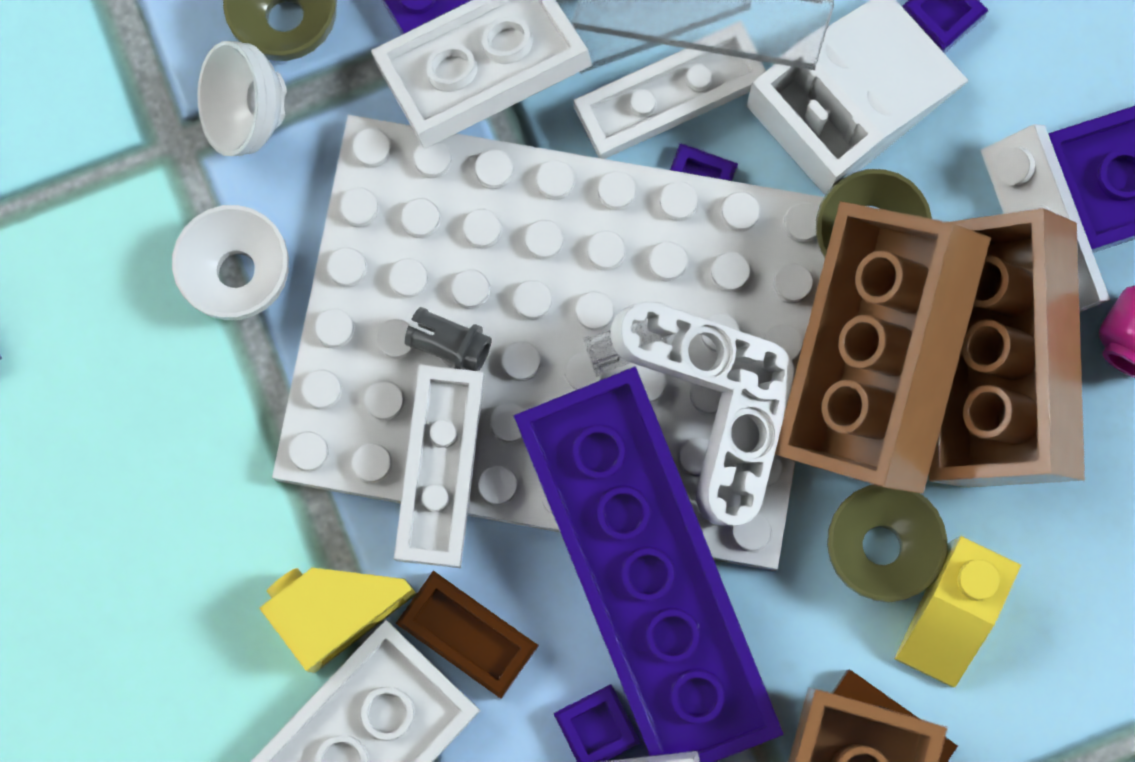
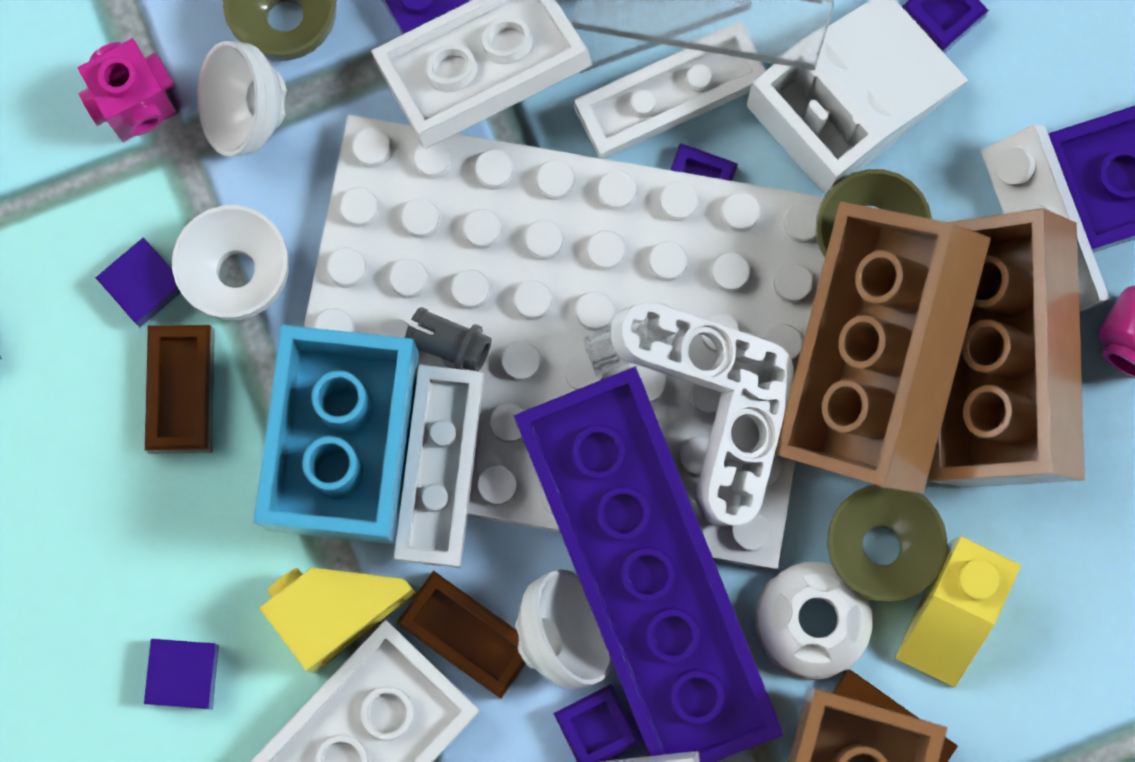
(126, 89): none -> dark pink brick
(140, 282): none -> dark purple tile
(179, 389): none -> reddish brown tile
(181, 673): none -> dark purple tile
(337, 434): none -> medium azure brick
(561, 633): none -> white piece
(781, 632): none -> white piece

